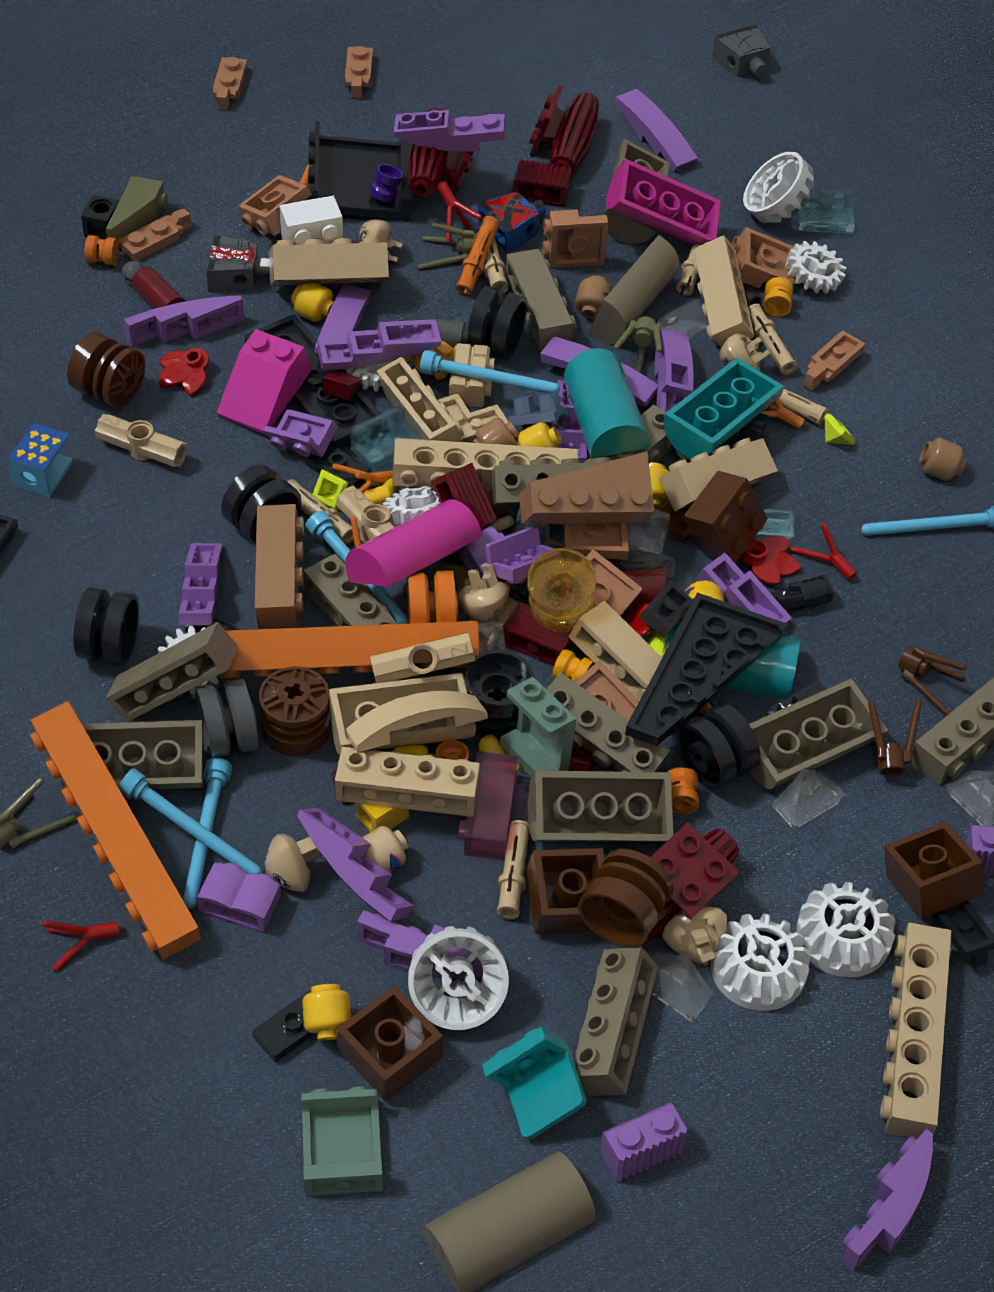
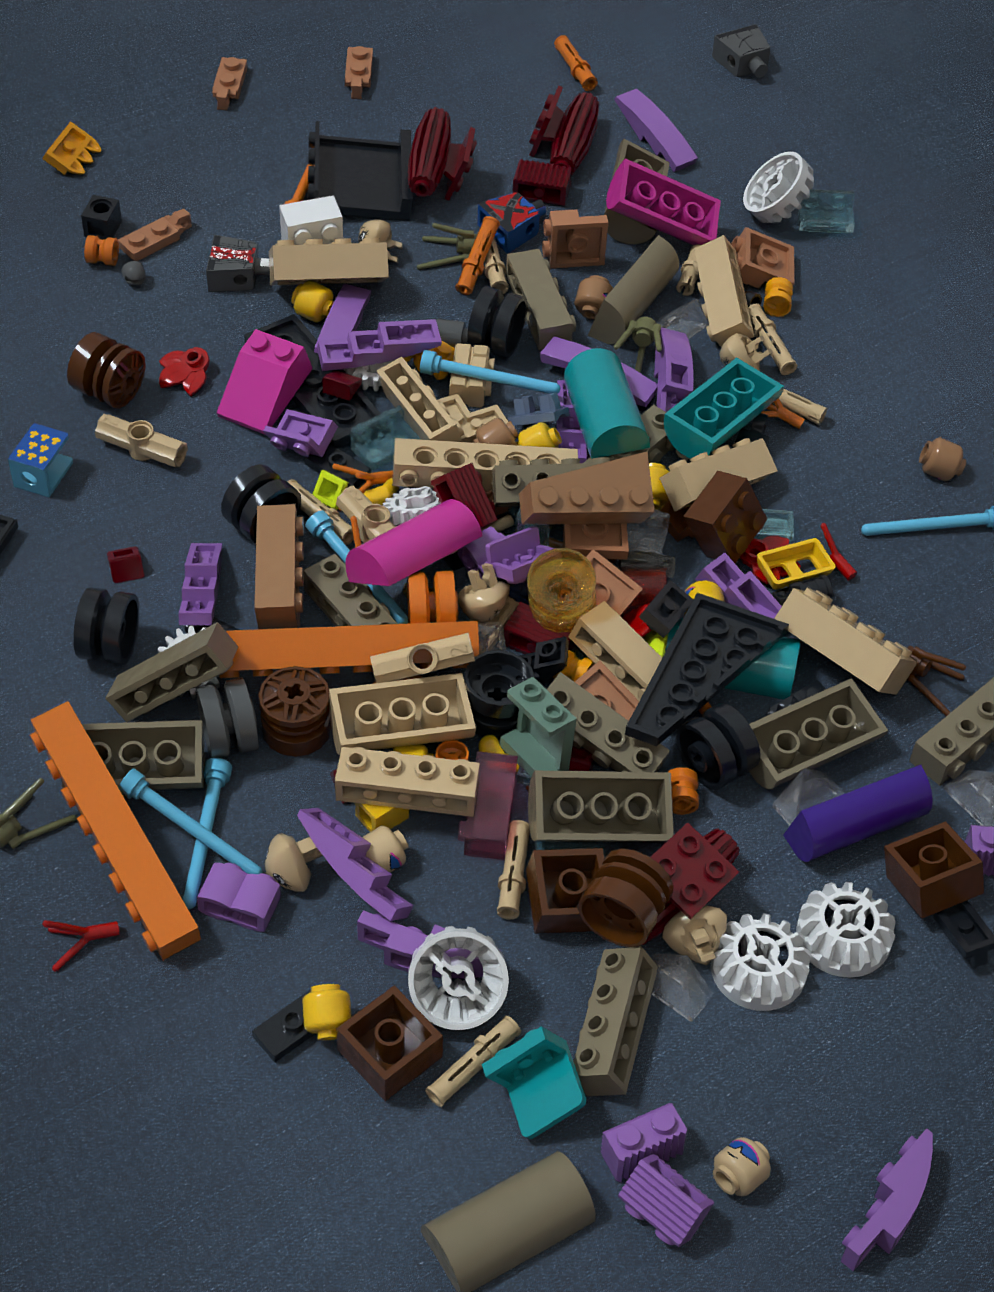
(71, 150): none -> light orange plate
(125, 564): none -> dark red slope
(137, 207): olive slope -> none
(154, 288): dark red brick -> none
(188, 317): medium lavender slope -> none
(263, 209): nougat plate -> none
(341, 1141): sand green panel -> none
(387, 180): dark purple wheel -> none
(408, 711): tan slope -> none
(448, 133): medium lavender slope -> none
(453, 204): red plant -> none
(460, 573): clear yellow arm -> none
(471, 1062): none -> tan pin
(549, 658): none -> black slope
(579, 68): none -> orange pin
(665, 1200): none -> medium lavender brick
(741, 1166): none -> tan head
(788, 556): none -> yellow piece
(815, 267): white gear -> none
(833, 359): nougat hinge -> none
(836, 432): neon yellow slope -> none
(846, 642): none -> tan brick
(860, 814): none -> dark purple brick
(890, 755): reddish brown plant -> none
(932, 949): tan brick -> none

